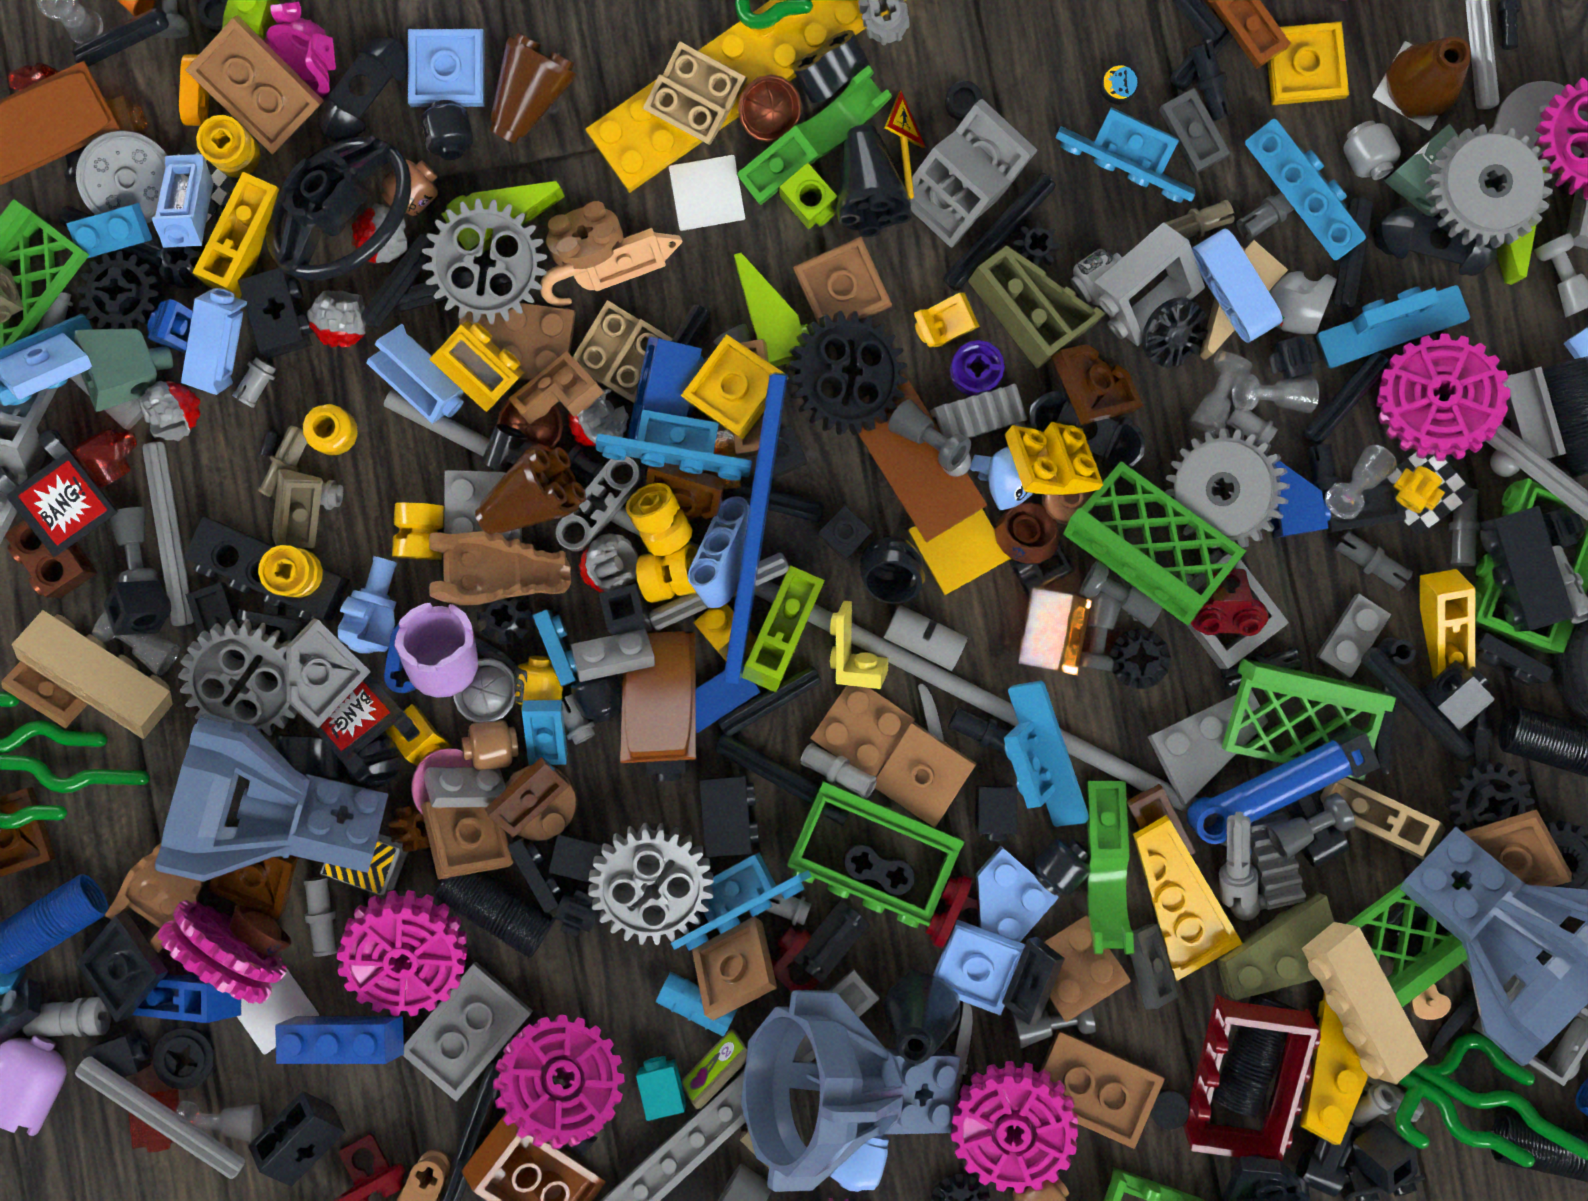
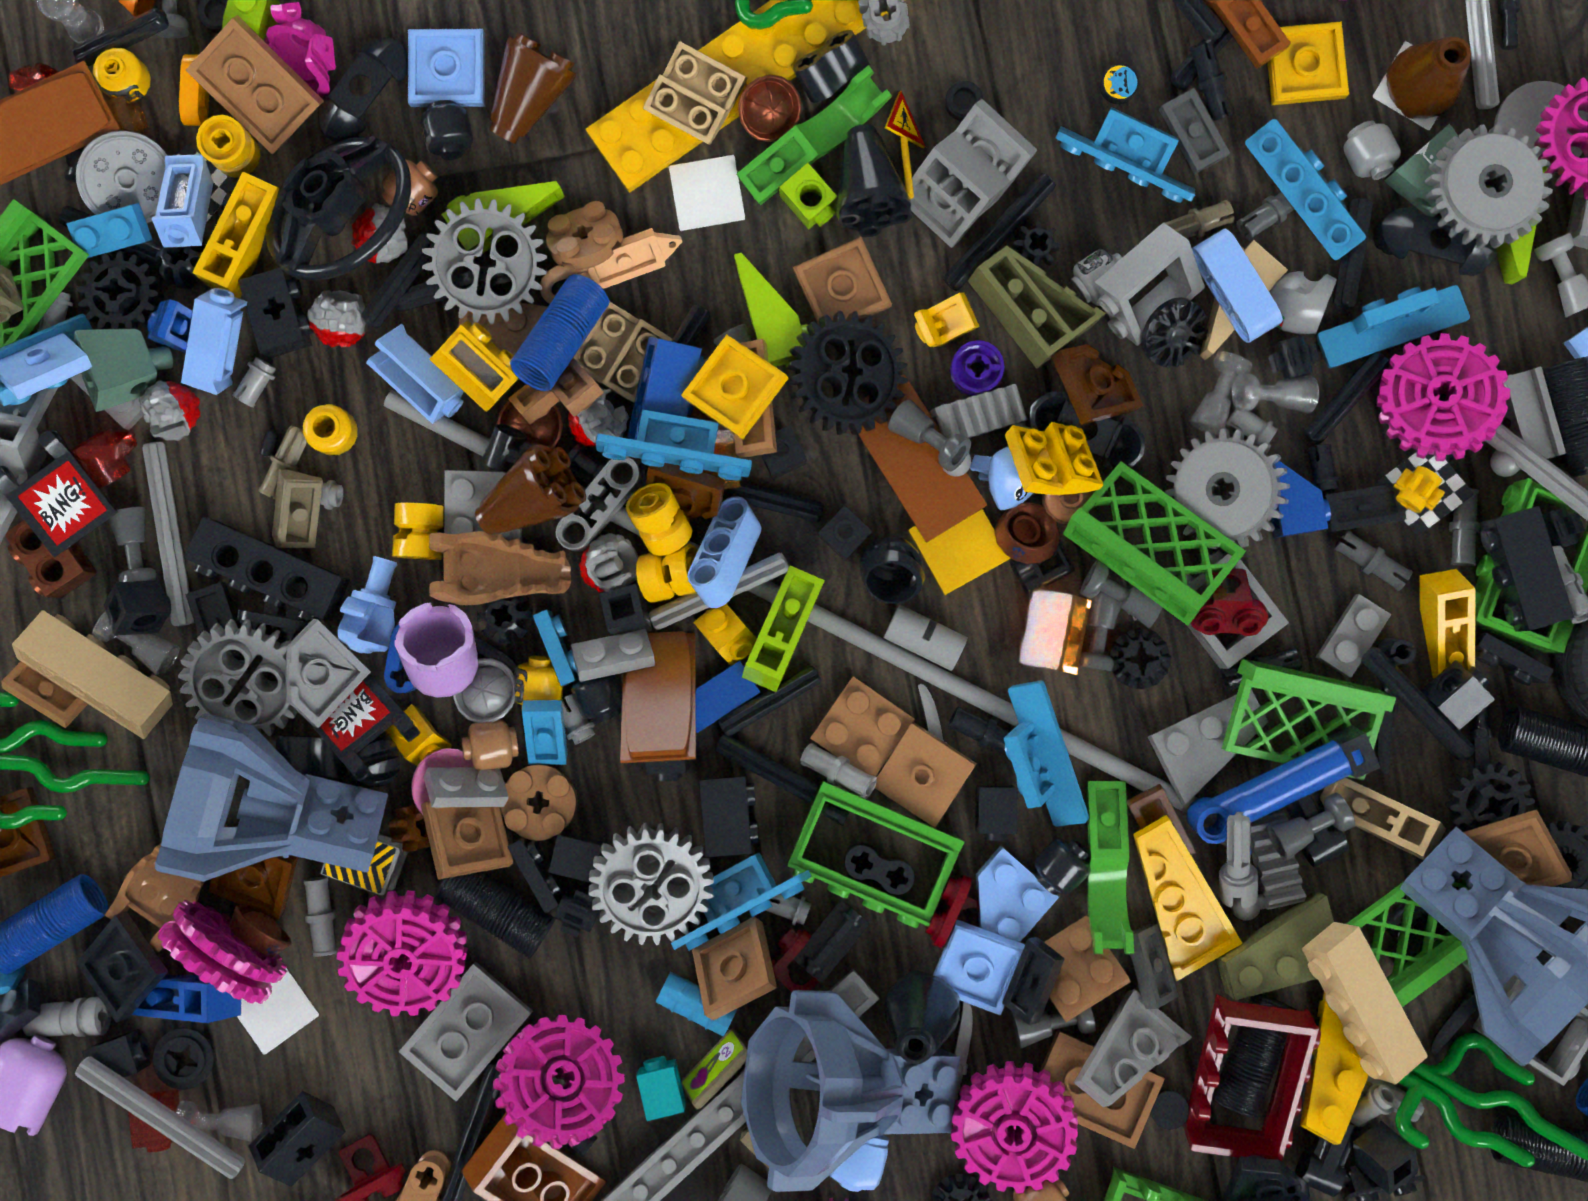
(121, 74): none -> yellow head
(290, 571): yellow wheel -> none
(339, 1040): blue brick -> none
(527, 797): reddish brown plate -> none
(558, 336): none -> blue piece
(755, 527): blue tile -> none
(853, 669): light yellow bracket -> none
(1128, 1049): none -> light grey wing
(1371, 469): clear piece -> none
(1430, 1004): light nougat piece -> none

